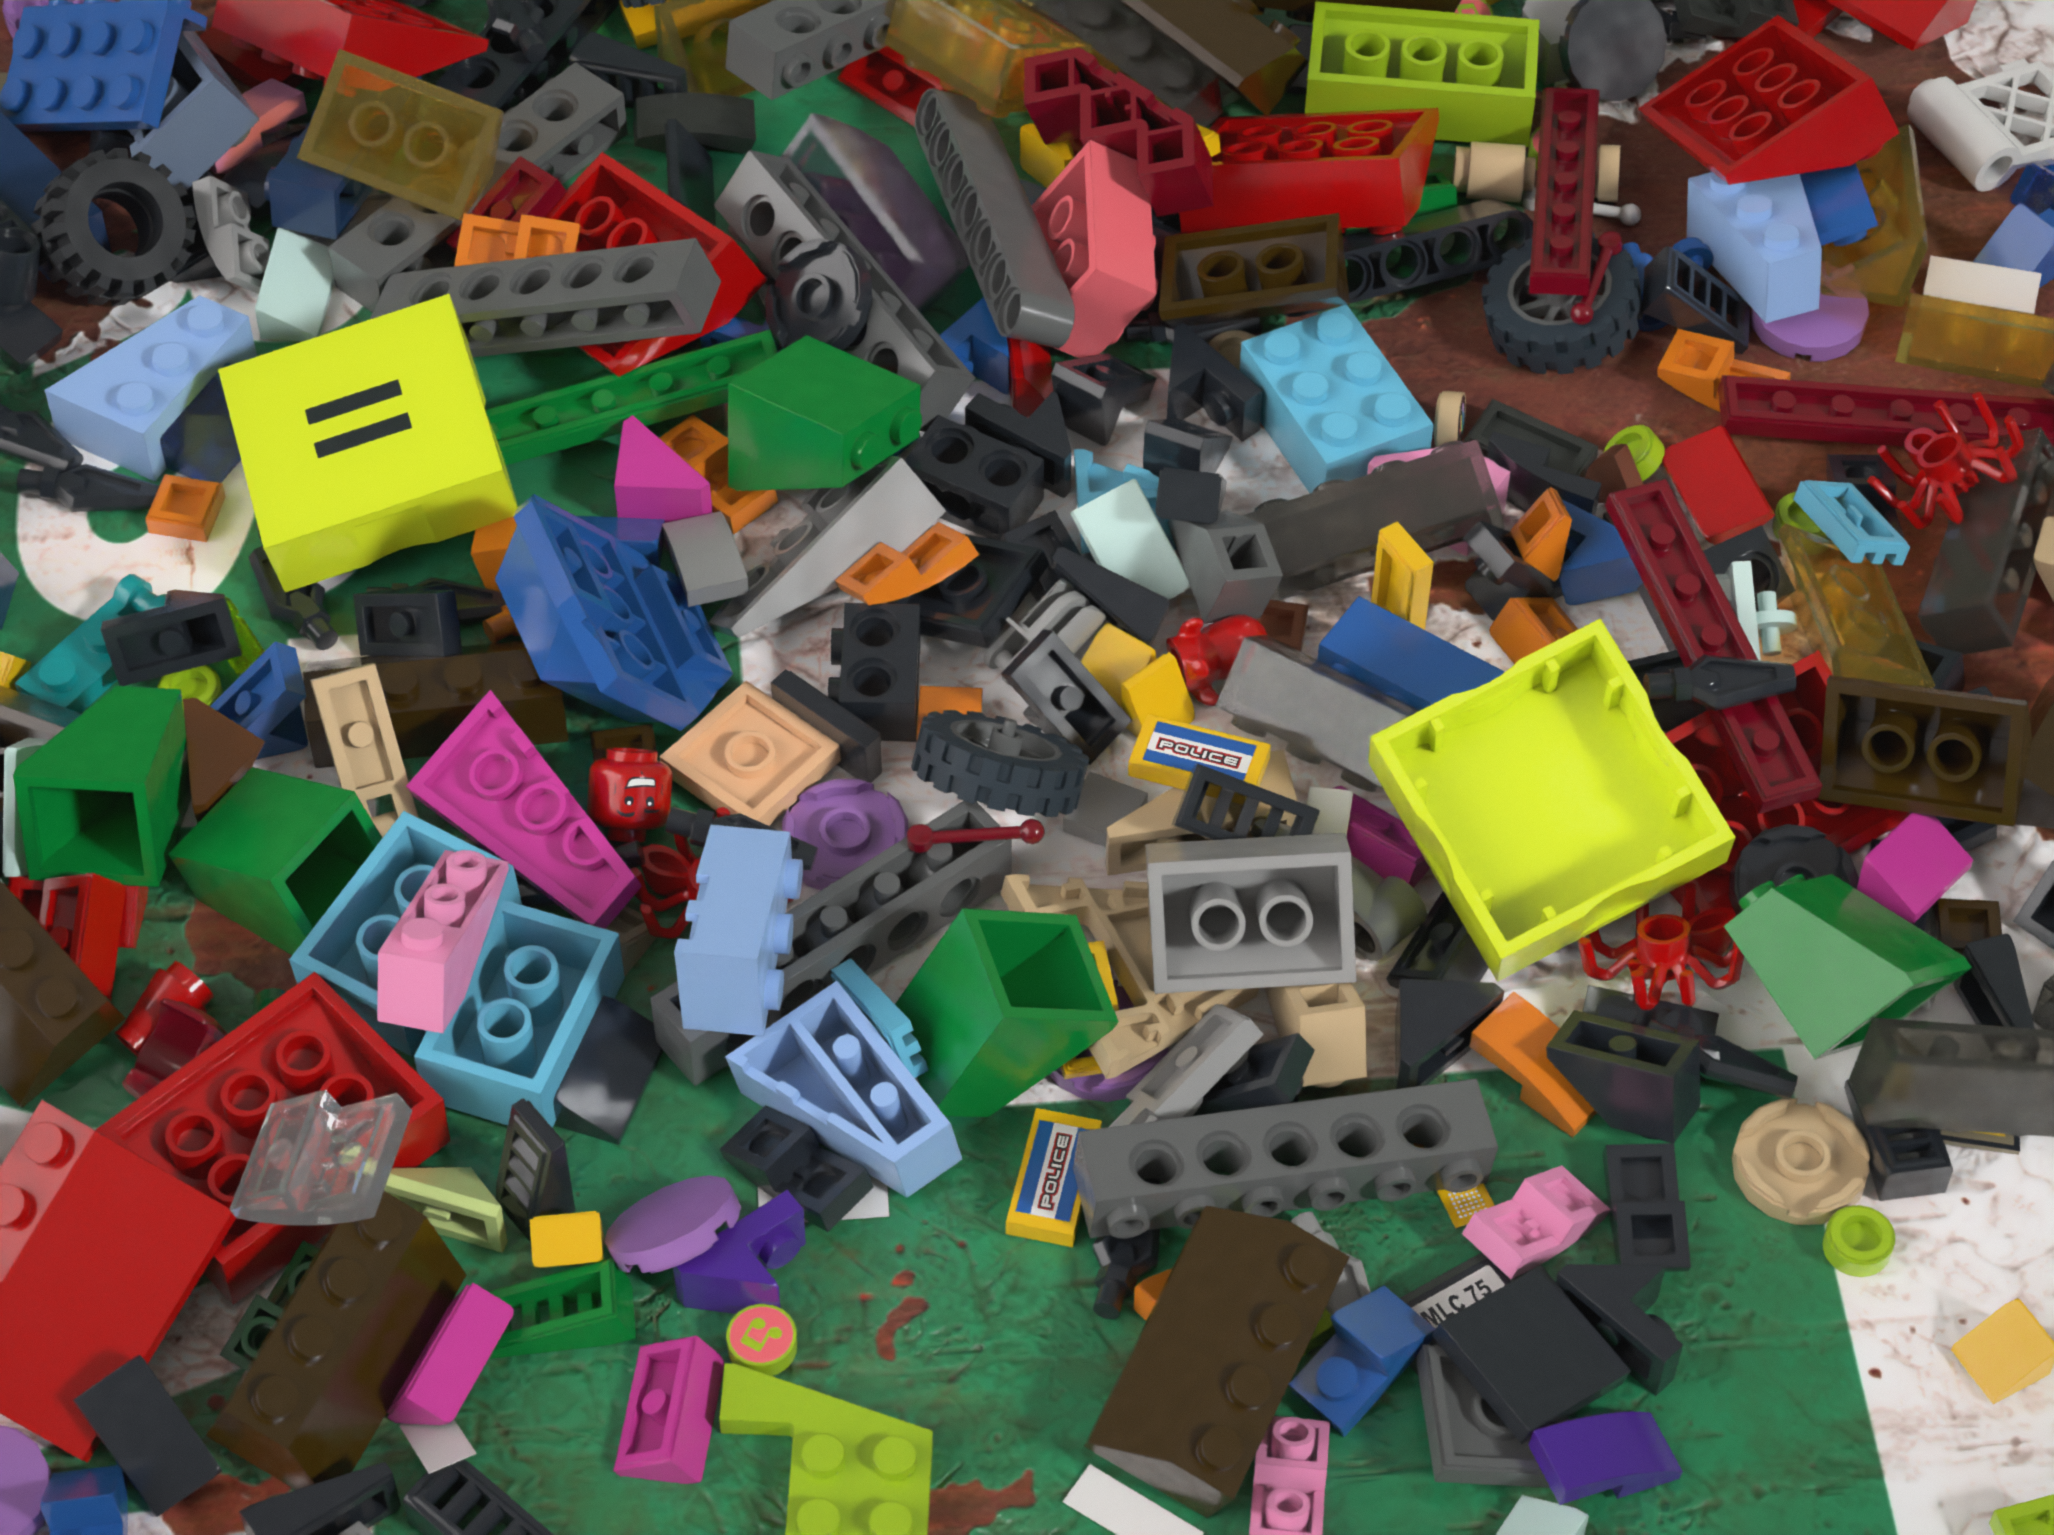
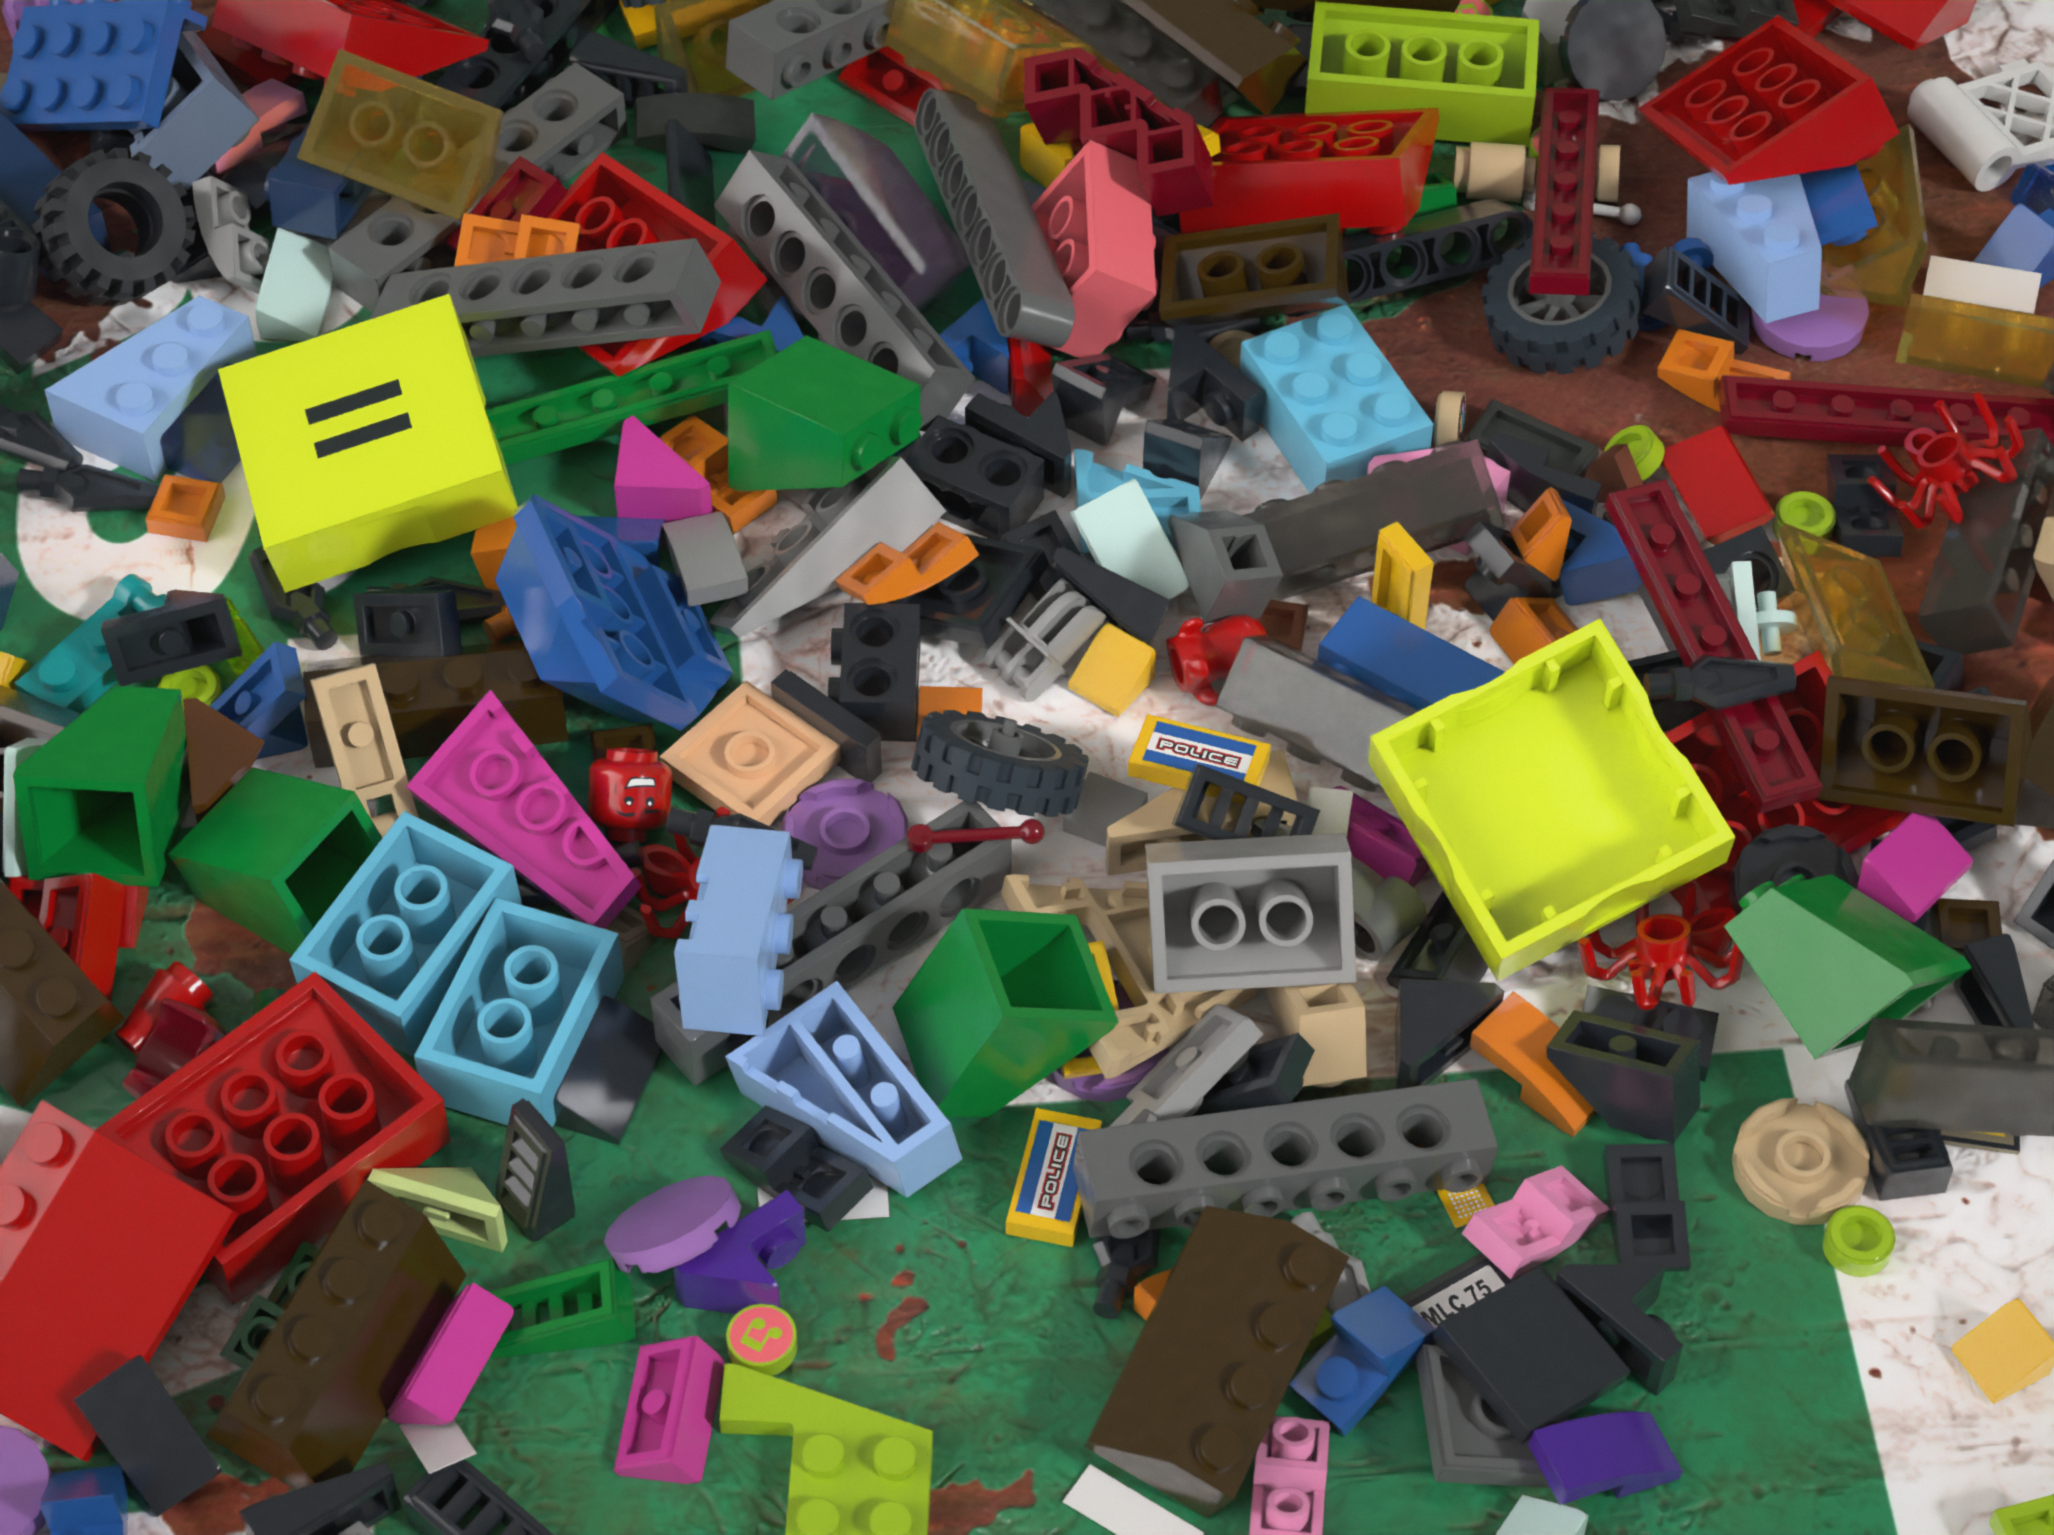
(321, 1160): clear slope -> none
(438, 941): bright pink slope -> none
(566, 1239): yellow slope -> none
(819, 294): black tile -> none
(882, 1014): medium azure tile -> none
(1065, 696): black slope -> none
(1158, 692): yellow slope -> none
(1190, 495): black slope -> none
(1609, 244): dark red hinge -> none
(1735, 1065): black piece -> none
(1851, 522): medium azure tile -> none

